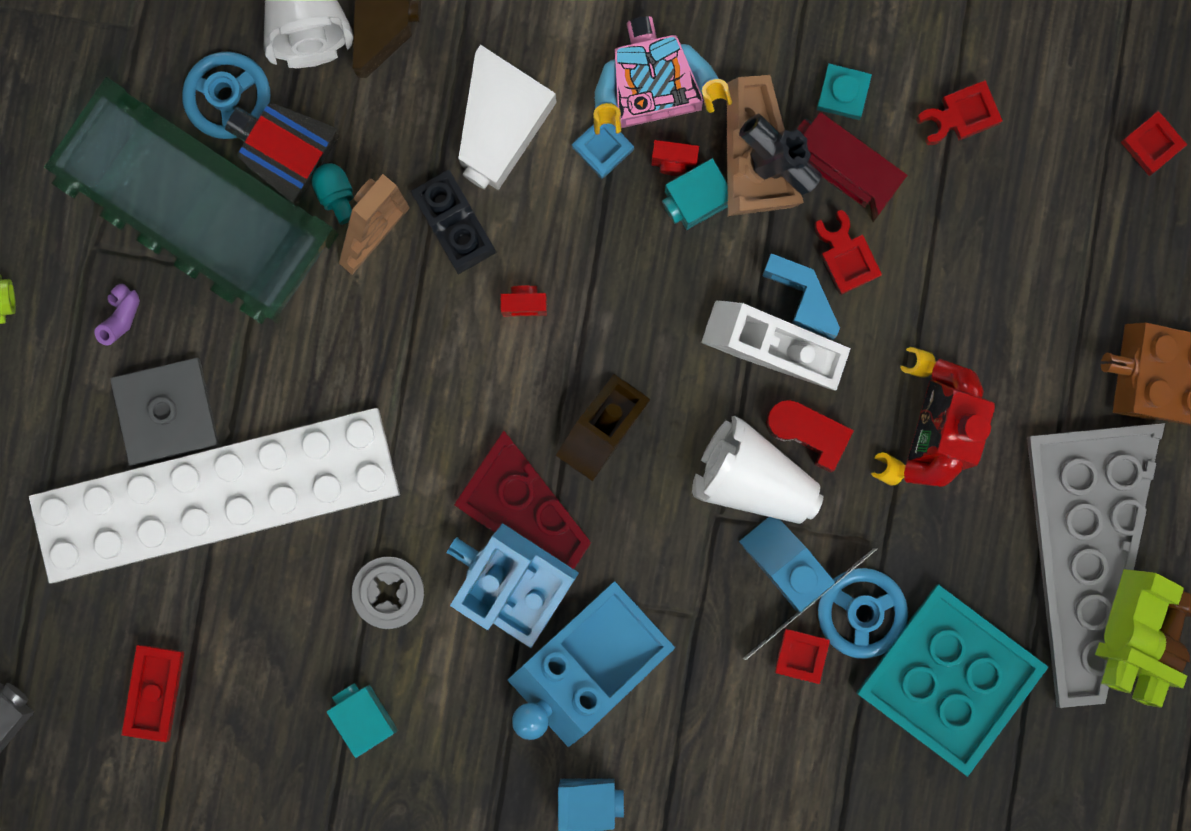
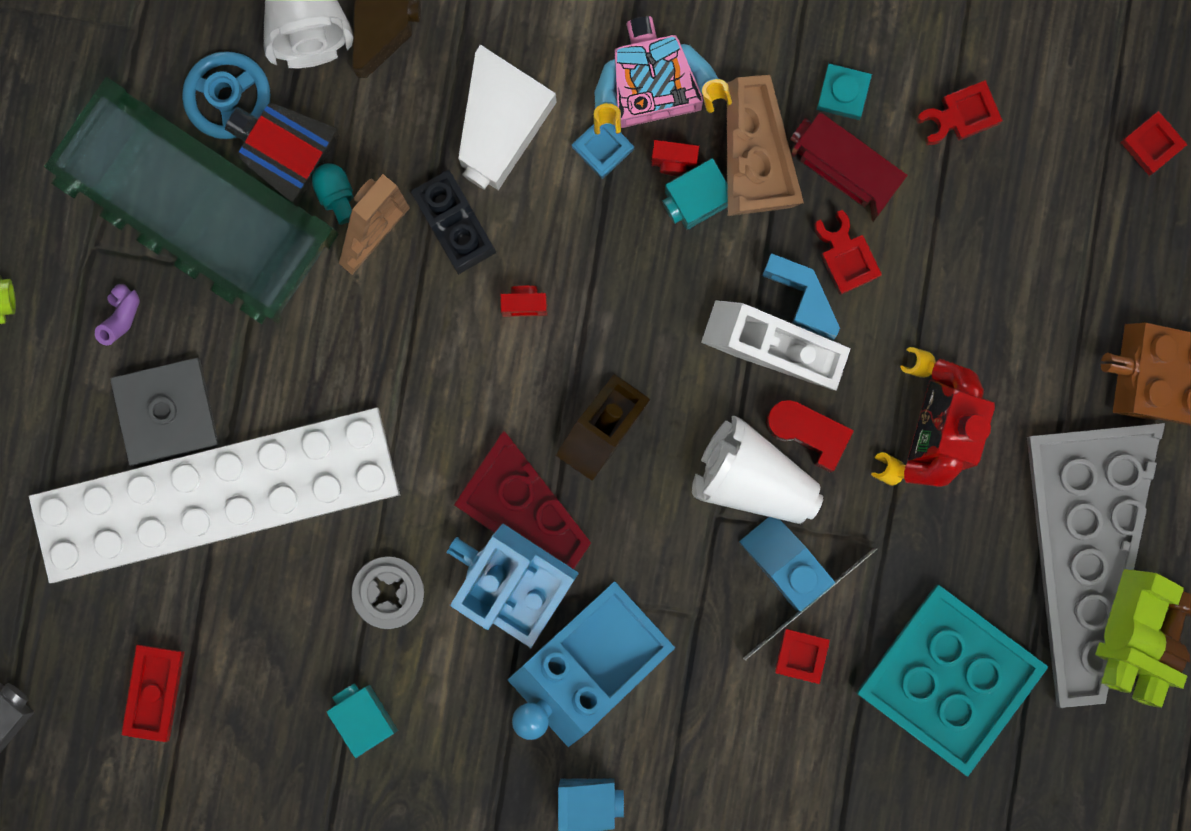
(780, 154): black axle -> none
(861, 646): dark azure piece -> none

